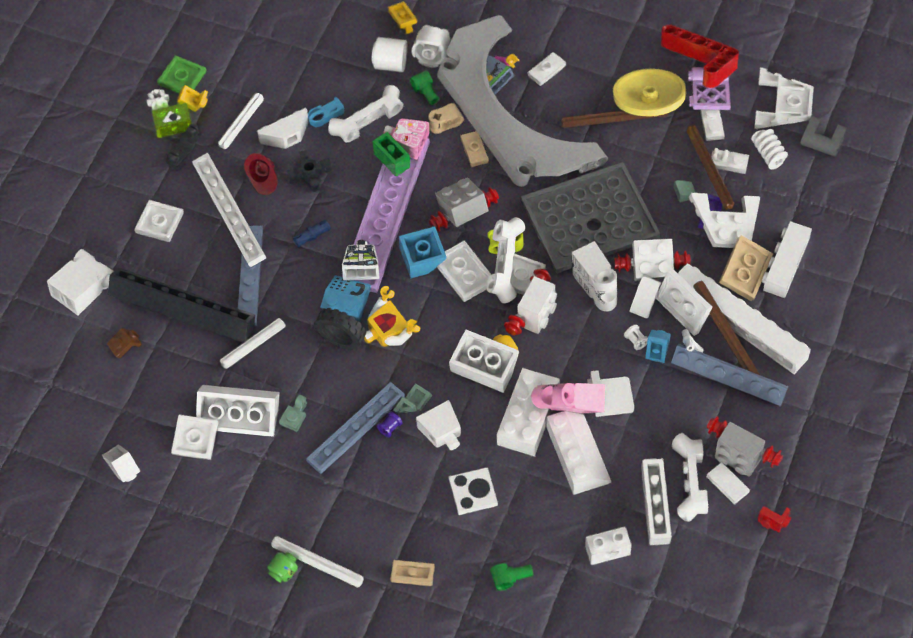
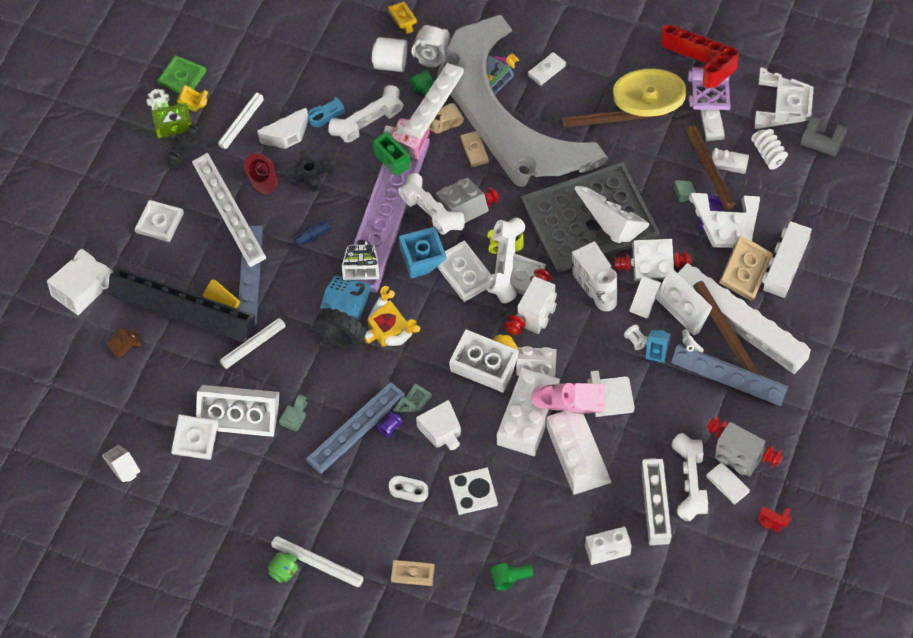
(218, 293): none -> yellow tile
(409, 488): none -> white plate
(433, 100): none -> white plate
(442, 220): none -> white plate
(537, 360): none -> white bracket
(615, 222): none -> white wedge

